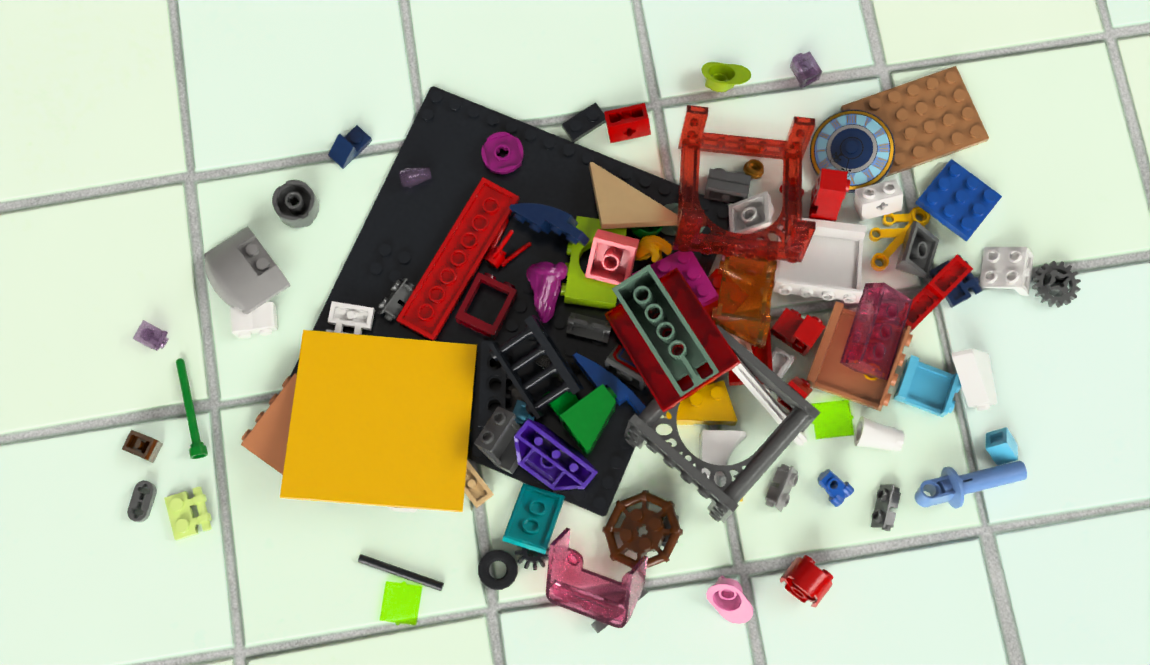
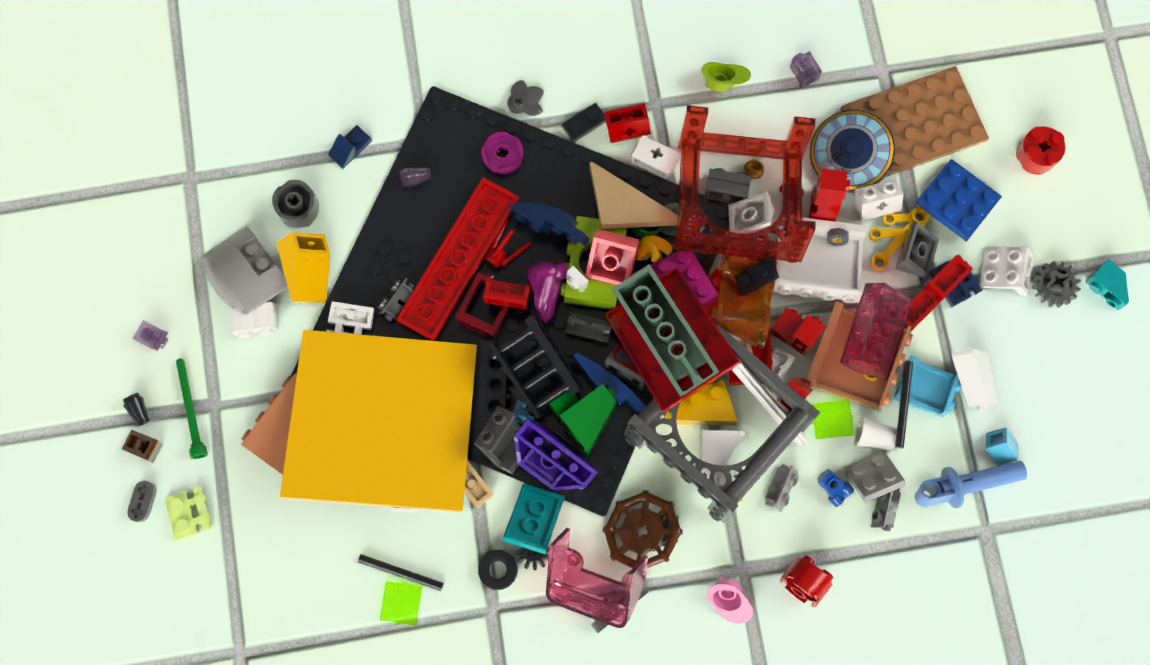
(136, 408): none -> black cone
(305, 266): none -> yellow slope
(507, 294): none -> red hinge
(527, 97): none -> dark grey plate
(576, 279): none -> white plate
(661, 166): none -> white brick
(756, 276): none -> black plate
(837, 237): none -> dark grey tile
(874, 476): none -> light grey plate
(904, 404): none -> black bar
(1041, 150): none -> red brick
(1111, 284): none -> teal slope

